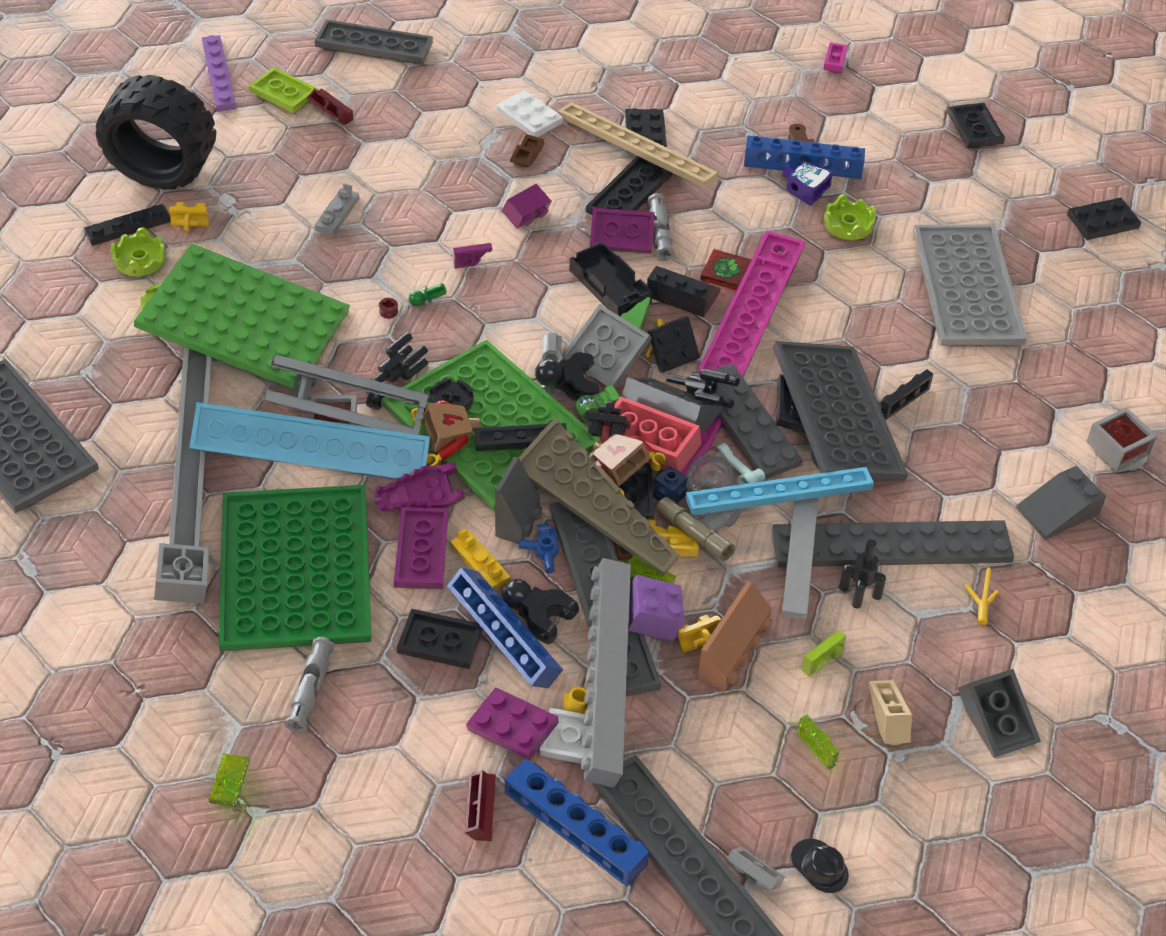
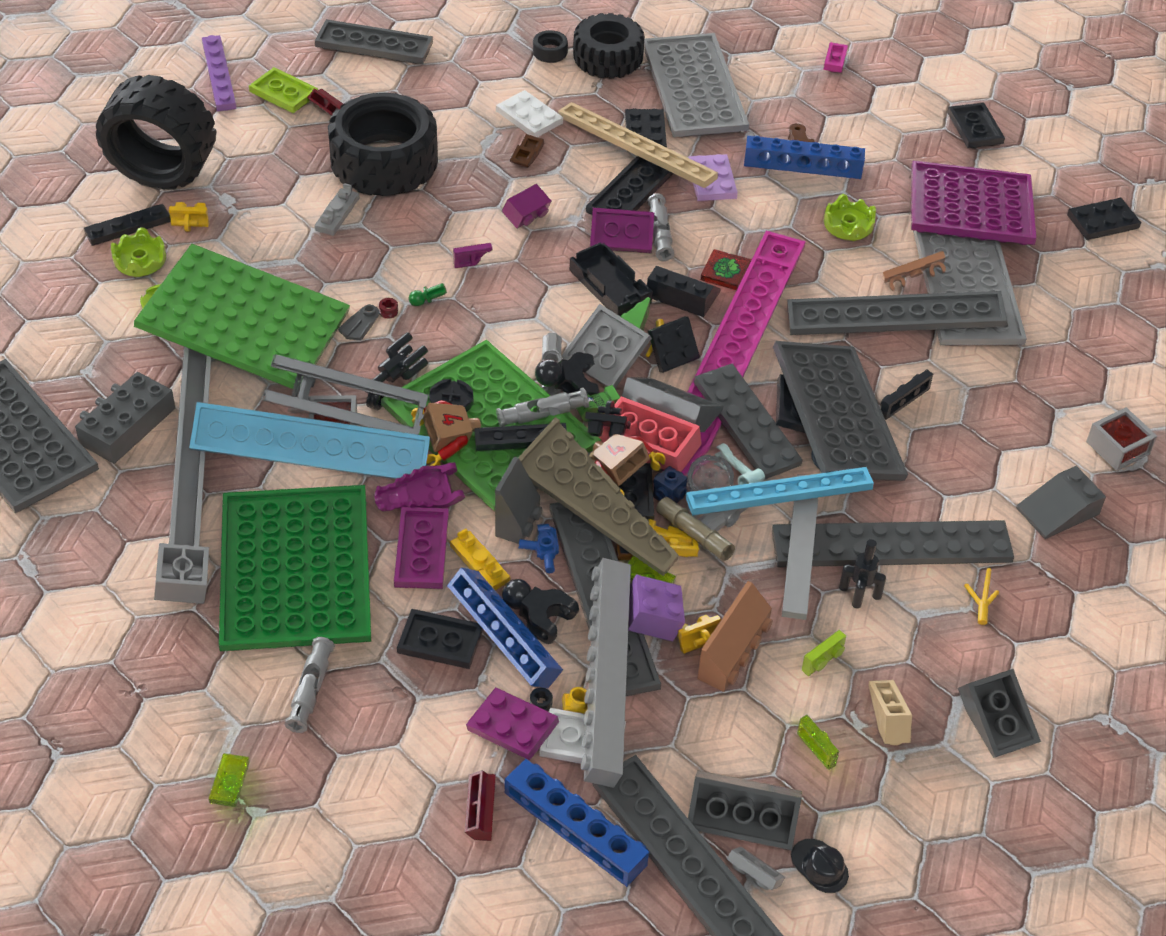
(124, 417): none -> dark grey piece
(360, 323): none -> dark grey piece
(383, 118): none -> black tyre
(544, 693): none -> black bush
(548, 406): none -> light grey piece
(550, 37): none -> black tyre
(608, 45): none -> black tyre
(695, 85): none -> light grey plate
(704, 385): black plant -> none
(724, 186): none -> lavender plate
(744, 809): none -> dark grey slope
(808, 181): dark purple torso -> none
(896, 313): none -> dark grey plate
(914, 269): none -> nougat plate
(972, 202): none -> magenta plate

